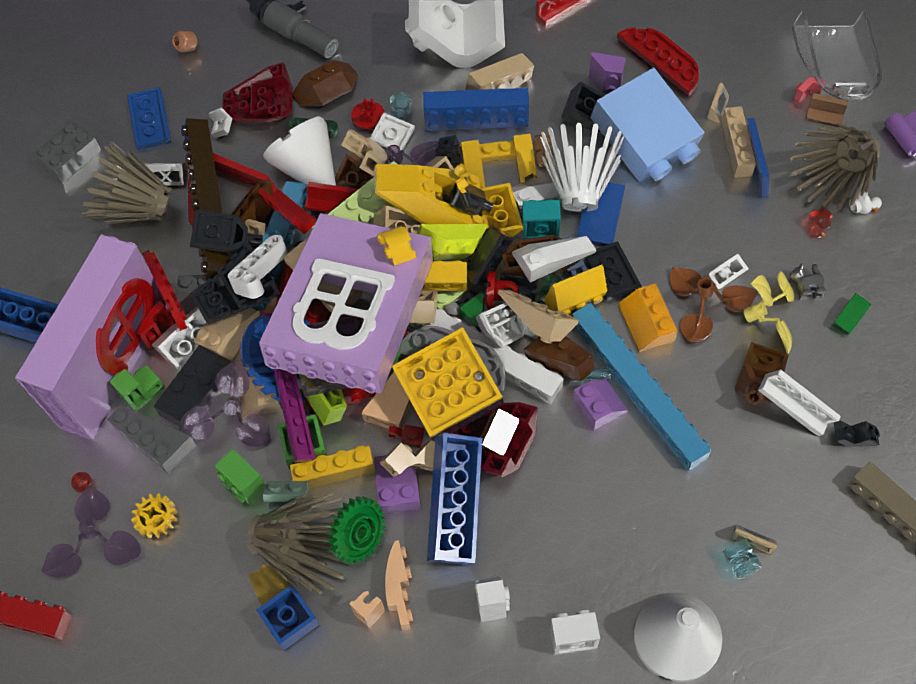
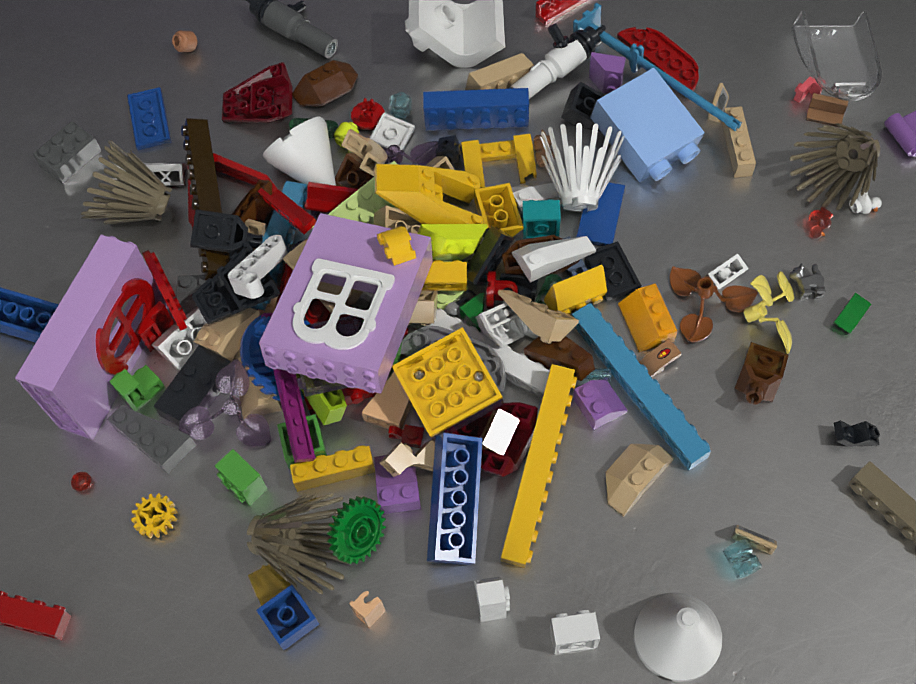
(91, 506): clear purple plant -> none
(222, 122): white bracket -> none
(282, 492): sand green bracket -> none
(342, 130): none -> neon yellow head
(396, 578): light nougat slope -> none
(468, 196): black torso -> none
(537, 467): none -> yellow brick
(562, 59): none -> white piece
(634, 474): none -> tan wedge
(636, 62): none -> dark azure piece
(660, 357): none -> medium nougat slope
(760, 167): blue tile -> none
(797, 403): white fence -> none

